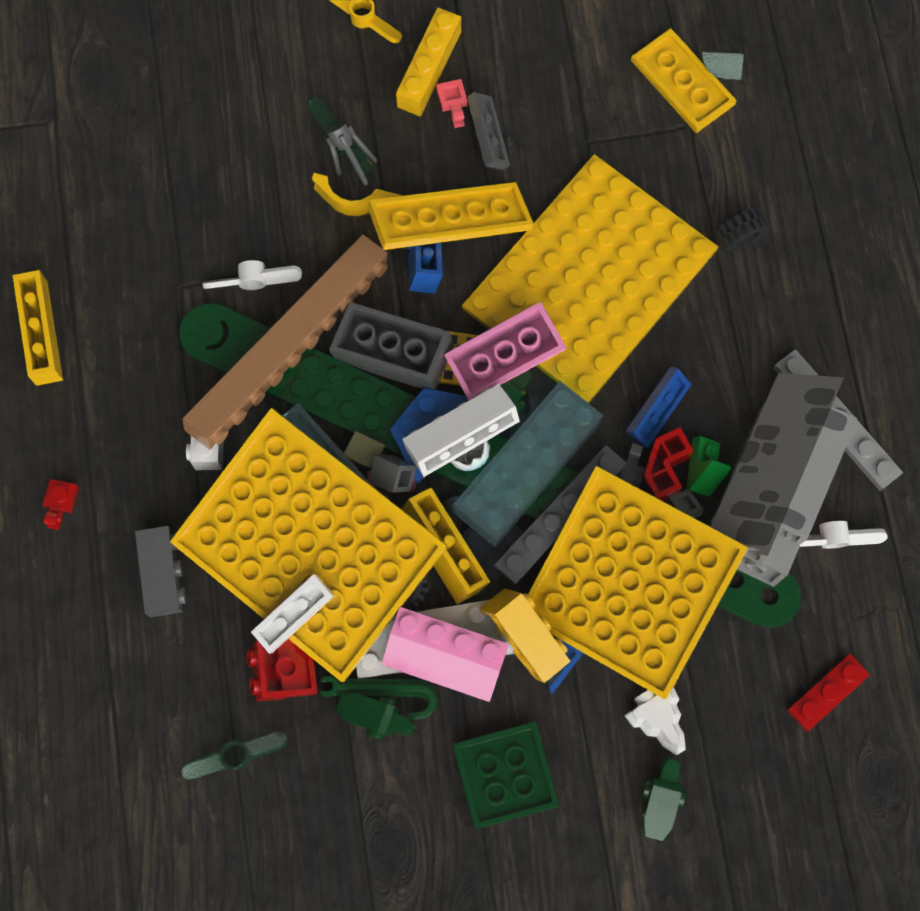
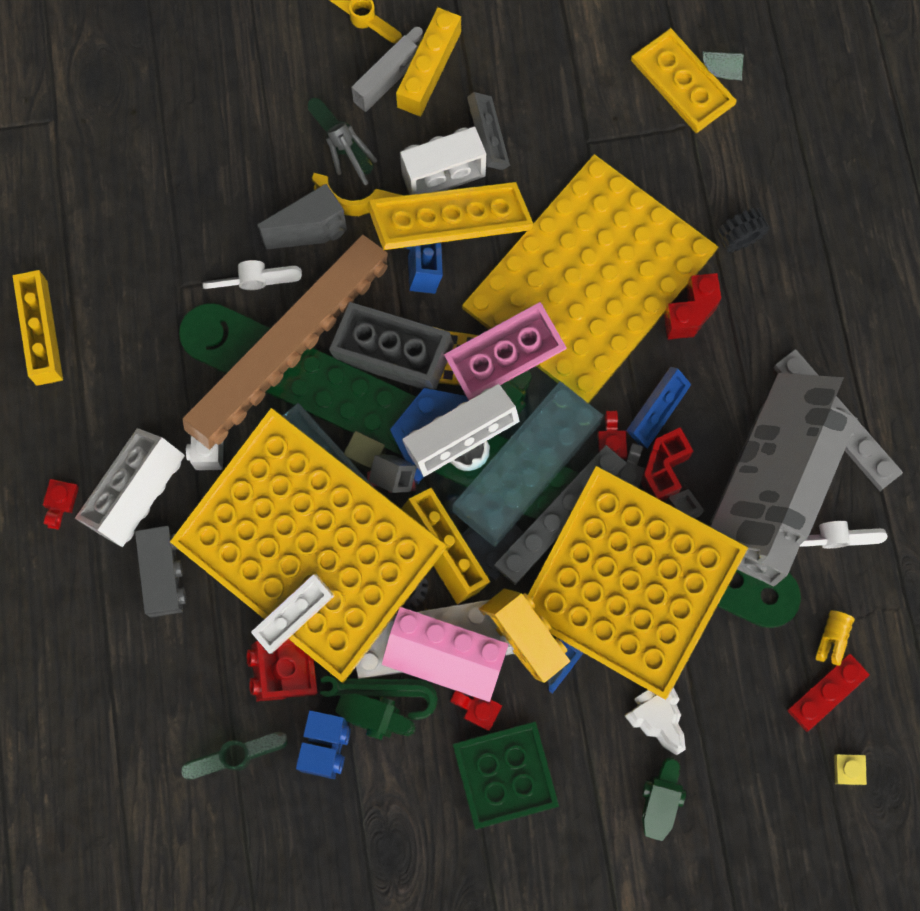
(130, 486): none -> white slope
(305, 222): none -> dark grey slope
(329, 731): none -> blue piece
(386, 70): none -> light grey hinge
(444, 162): none -> white brick
(452, 98): coral plate -> none
(478, 711): none -> red plate
(612, 437): none -> red plate
(687, 318): none -> red brick
(704, 469): green slope -> none
(835, 633): none -> yellow hinge
(850, 769): none -> light yellow plate

